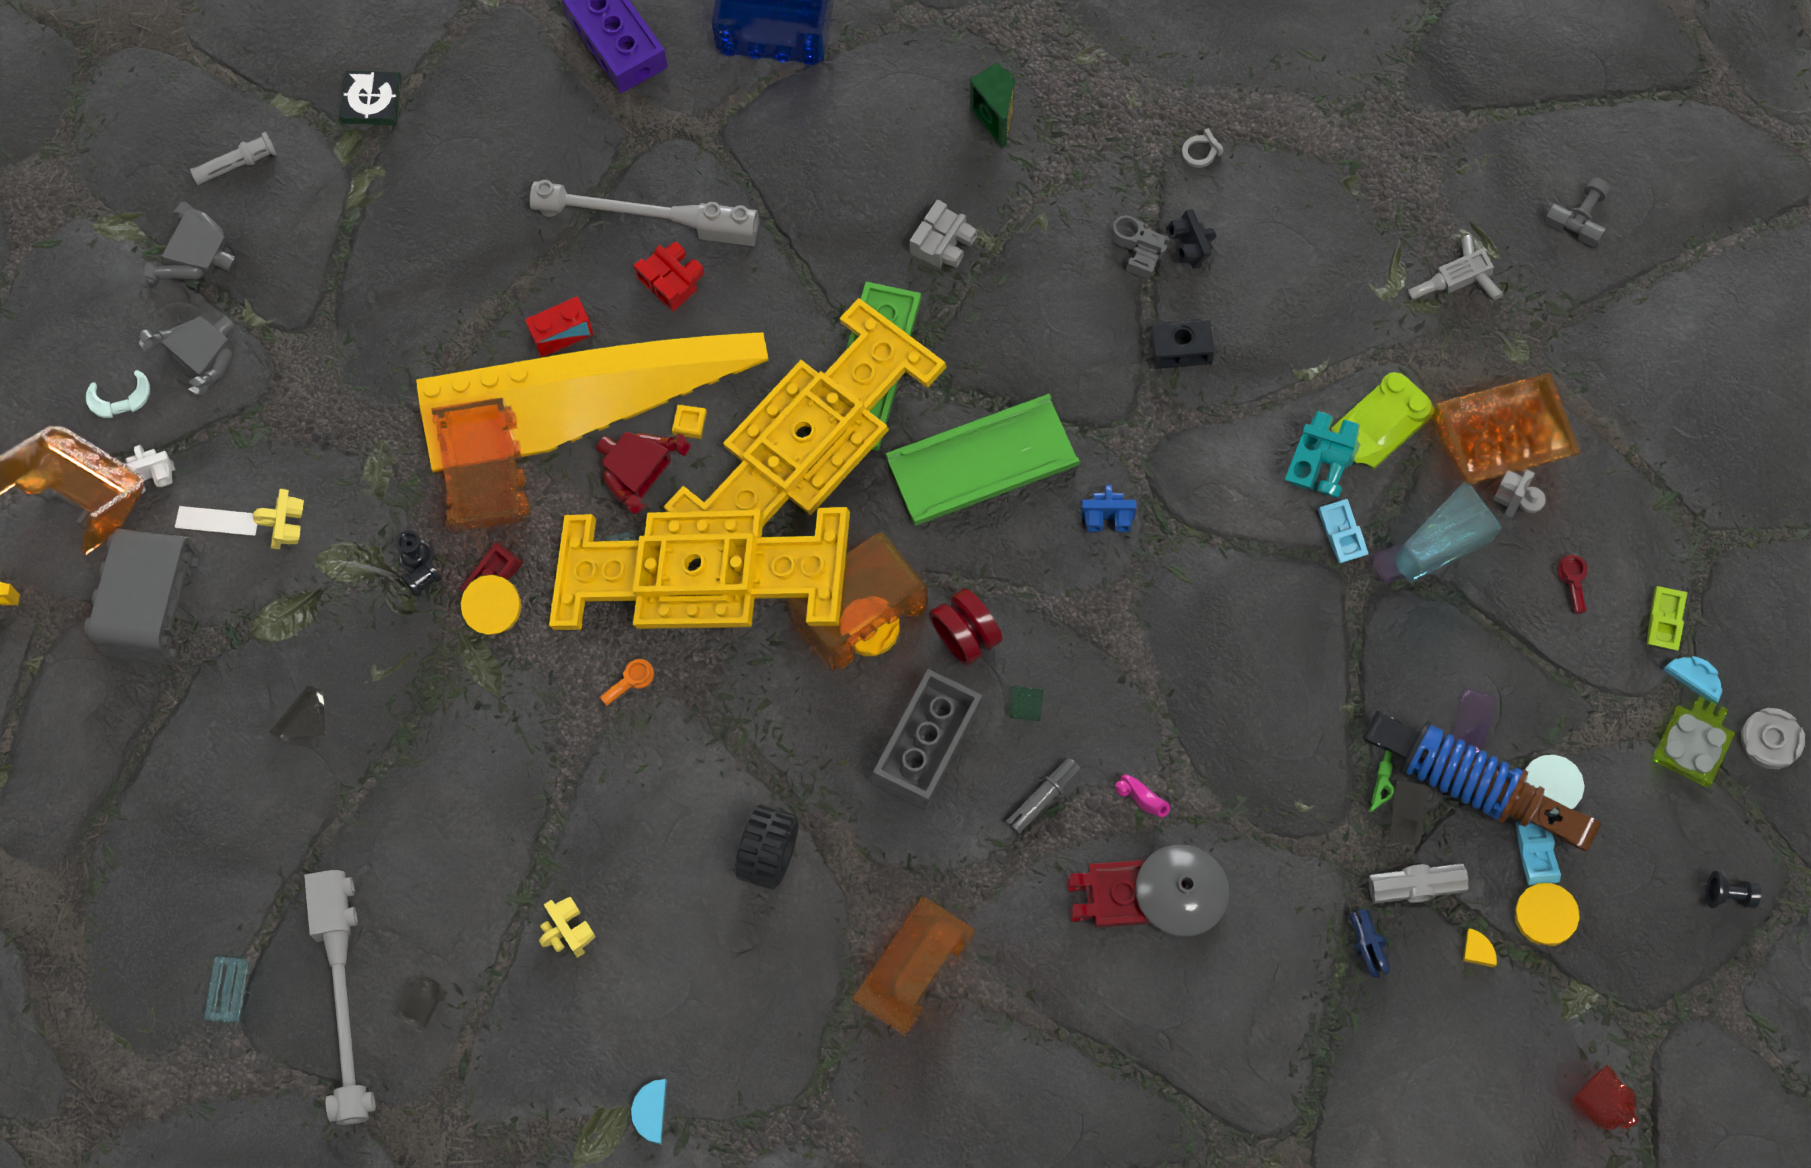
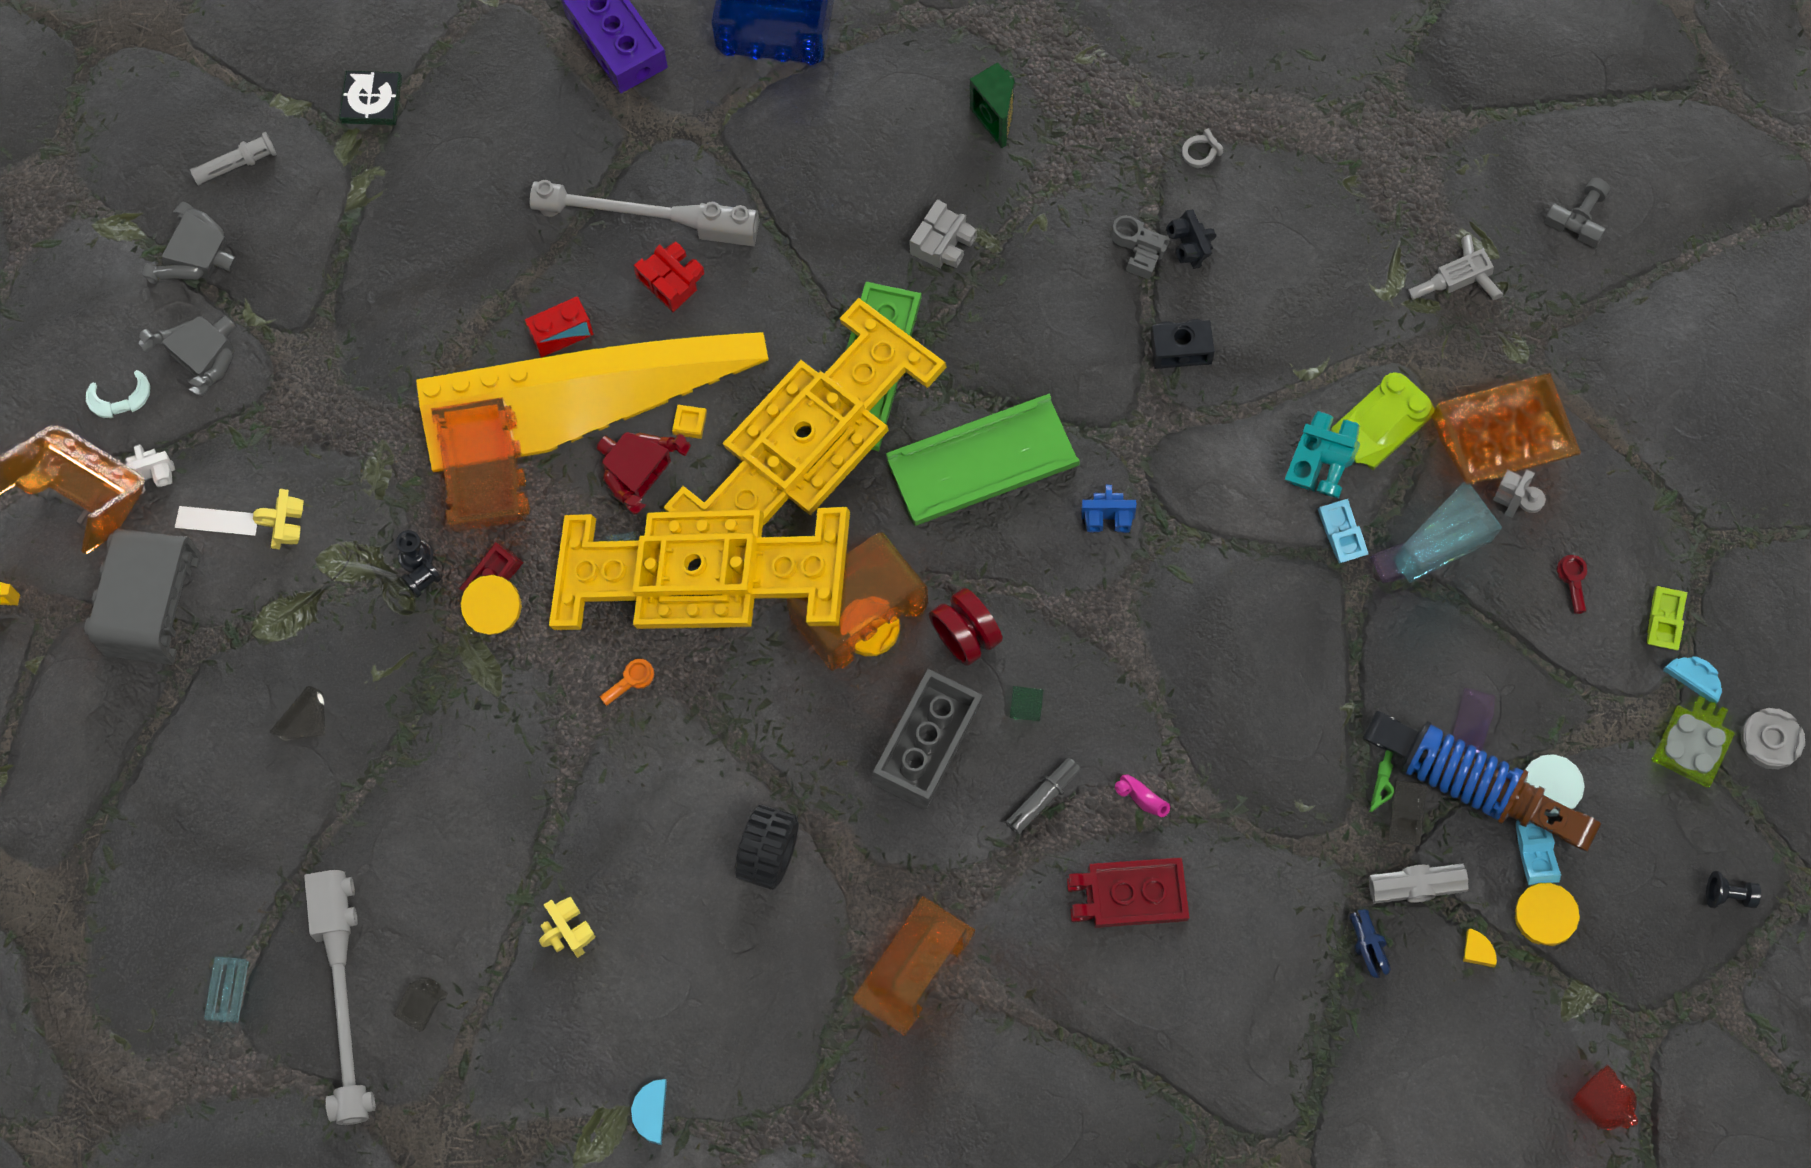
(1177, 909): dark grey dish -> none

